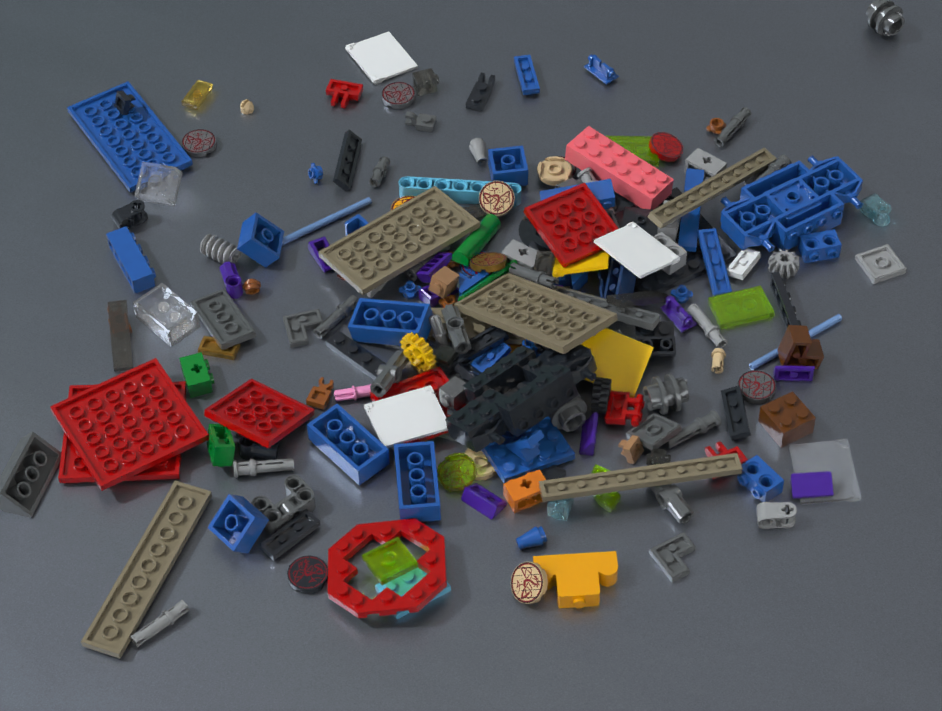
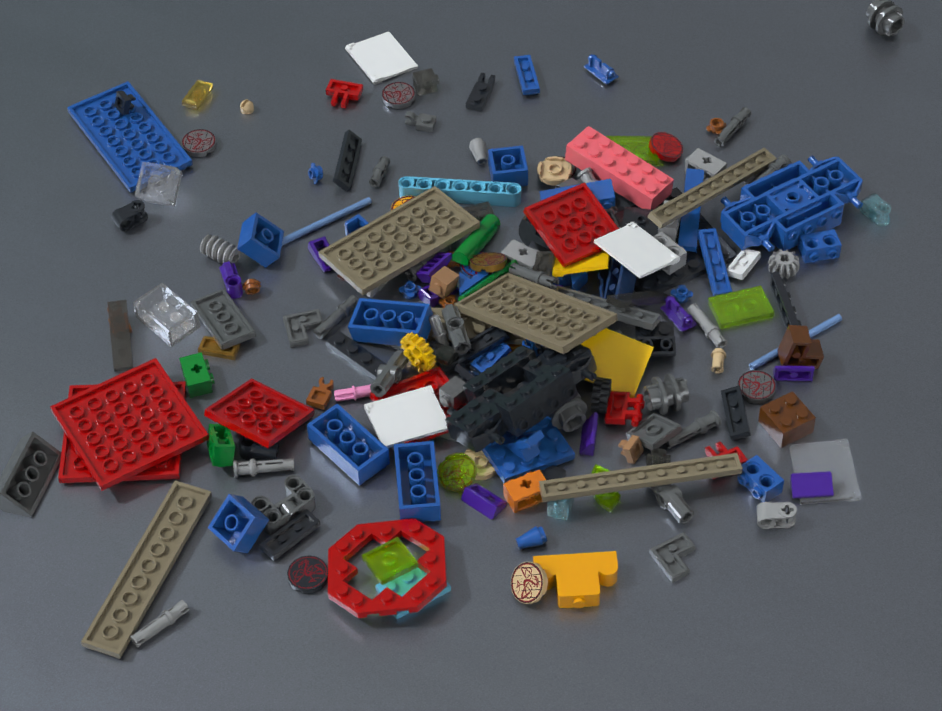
(131, 260): blue brick -> none
(496, 198): tile -> none
(880, 264): light grey tile -> none

